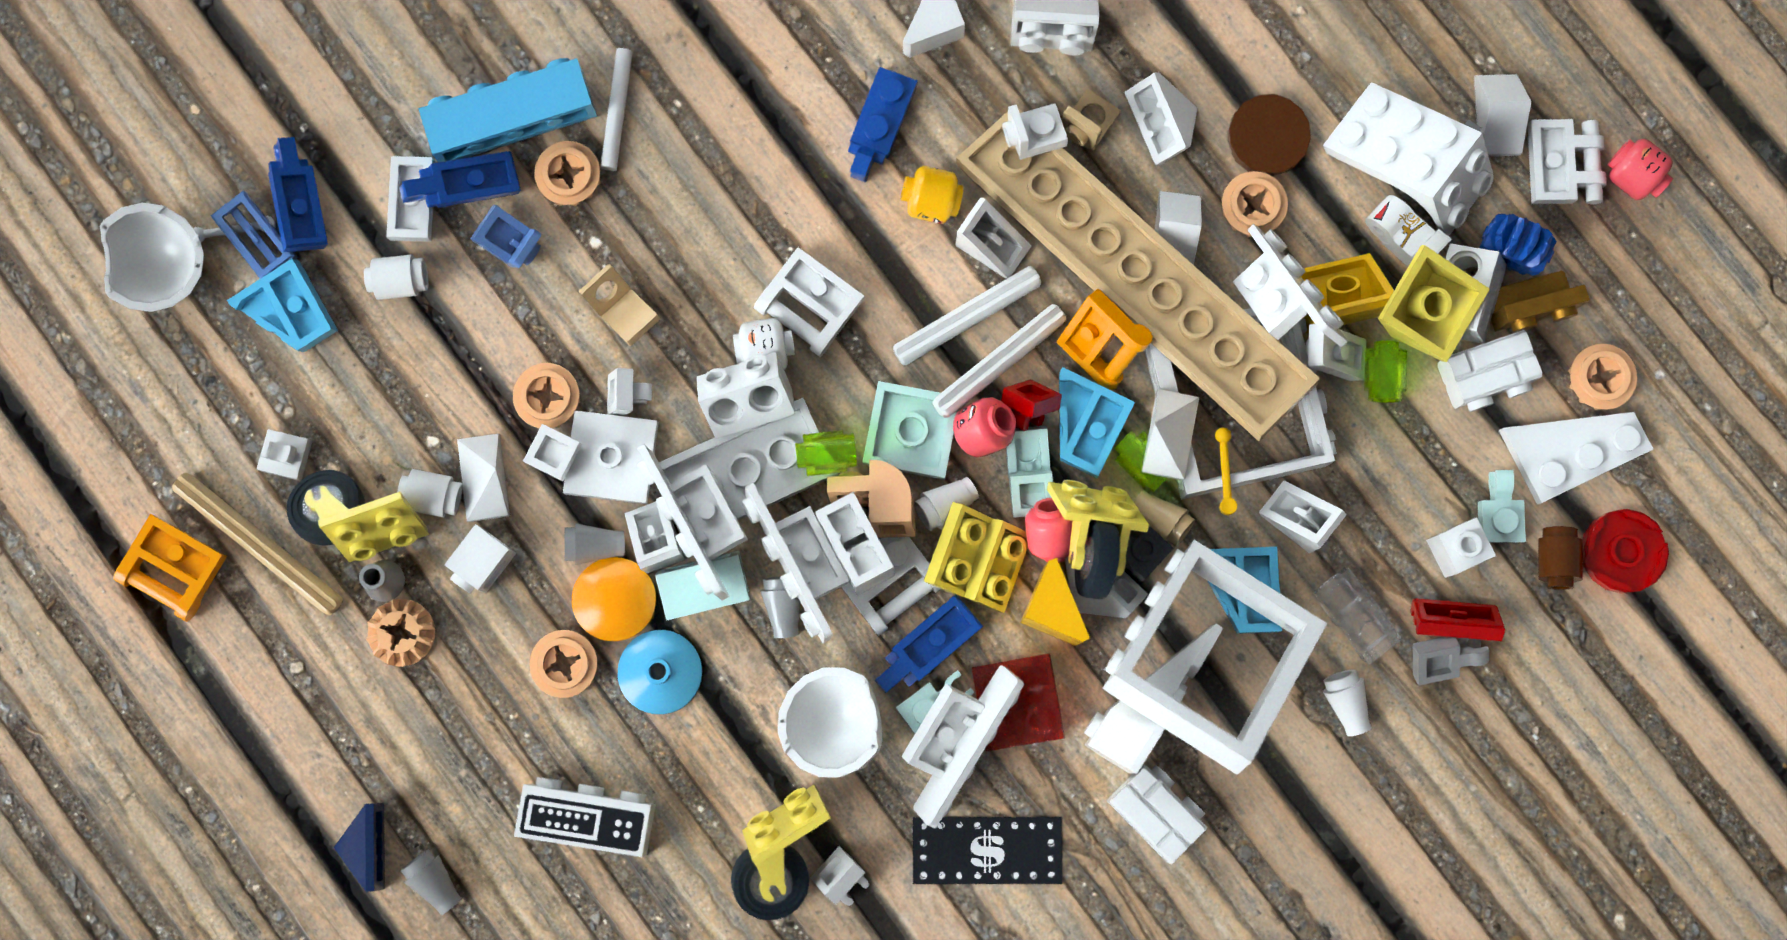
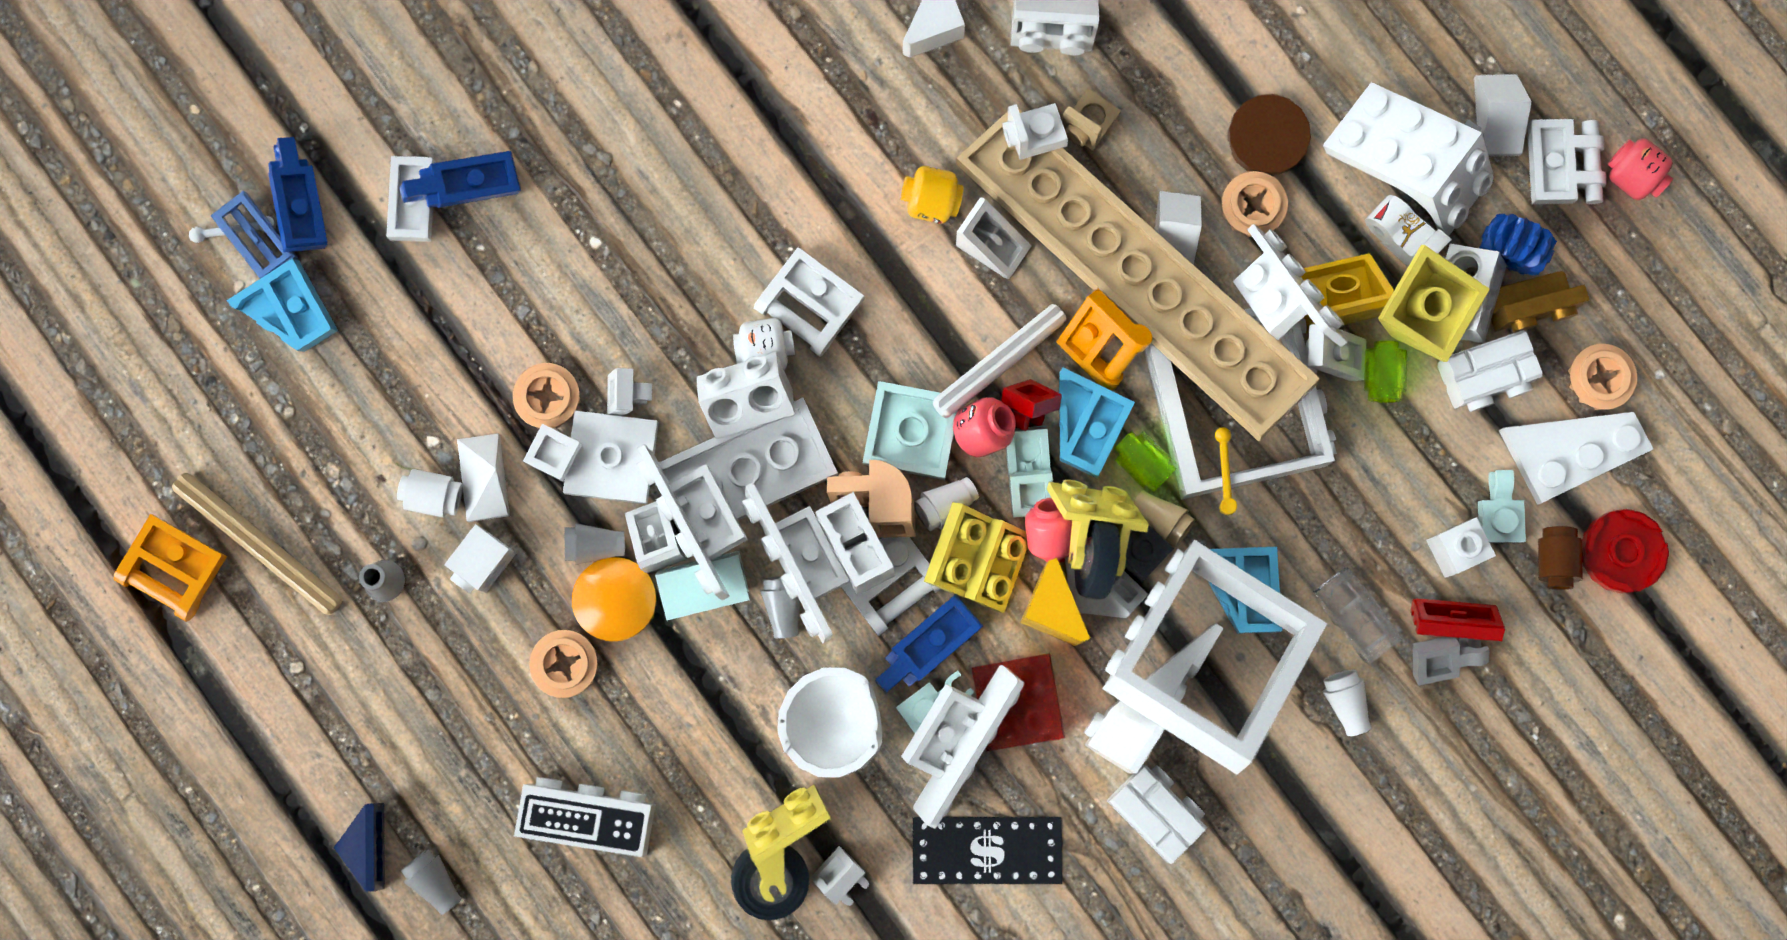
(150, 257): white cylinder -> none
(284, 455): white tile -> none
(333, 510): light yellow plate -> none
(396, 277): white brick -> none
(408, 650): light nougat gear -> none
(507, 110): medium azure brick -> none
(507, 238): medium blue bracket -> none
(551, 164): light nougat gear -> none
(616, 109): white bar -> none
(622, 308): tan bracket -> none
(681, 677): medium azure dish -> none
(826, 452): clear neon green brick -> none
(880, 121): blue hinge -> none
(967, 315): white axle -> none
(1163, 116): white slope -> none
(1170, 434): white slope -> none
(1302, 516): white slope -> none

